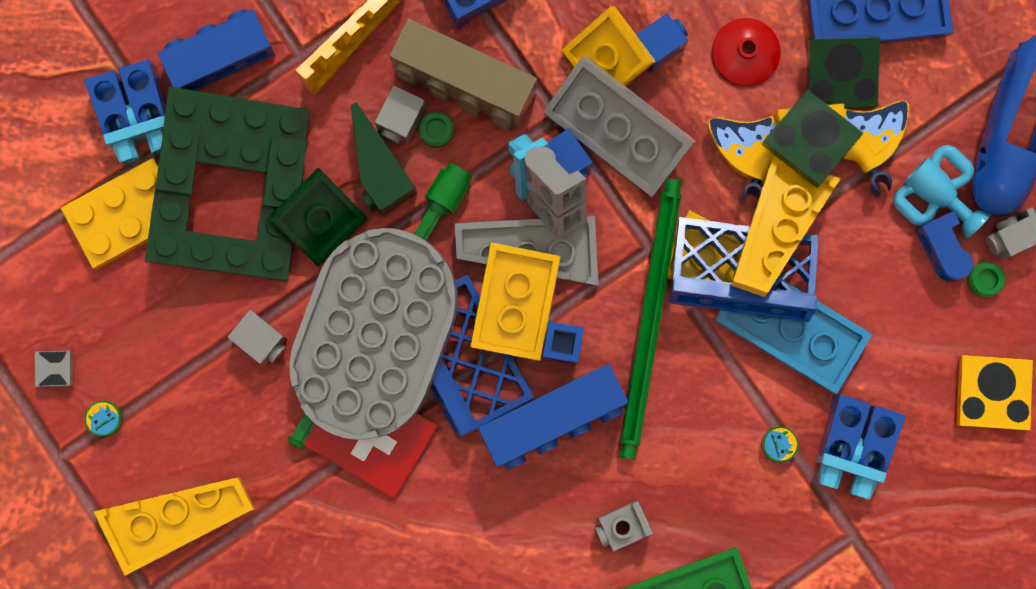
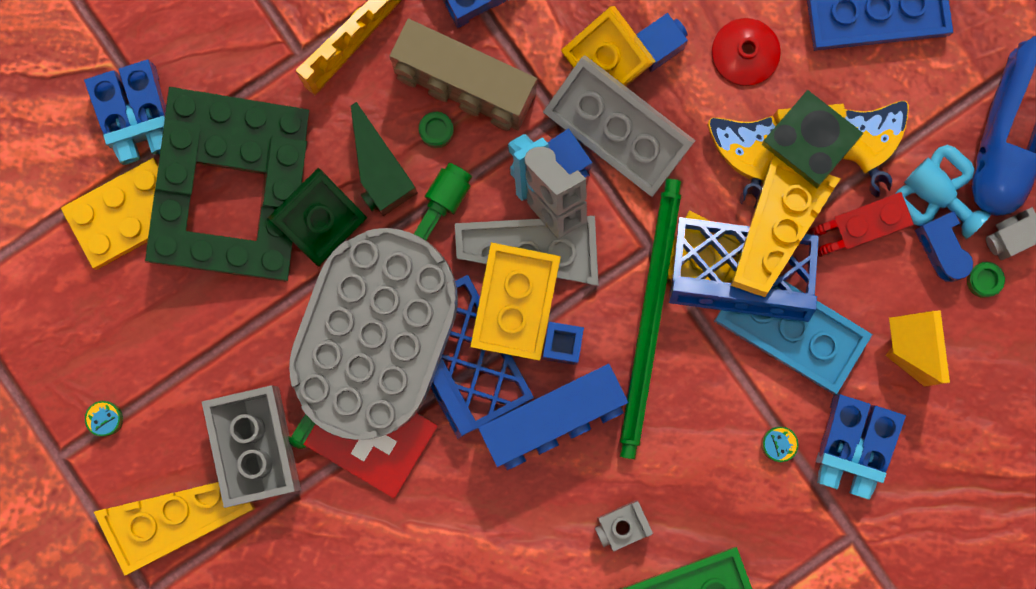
(53, 368): light grey tile -> none
(216, 51): blue brick -> none
(251, 446): none -> light grey slope
(258, 339): light grey brick -> none
(400, 116): light grey brick -> none
(844, 70): dark green tile -> none
(866, 223): none -> red hinge
(920, 347): none -> yellow slope
(994, 392): yellow tile -> none

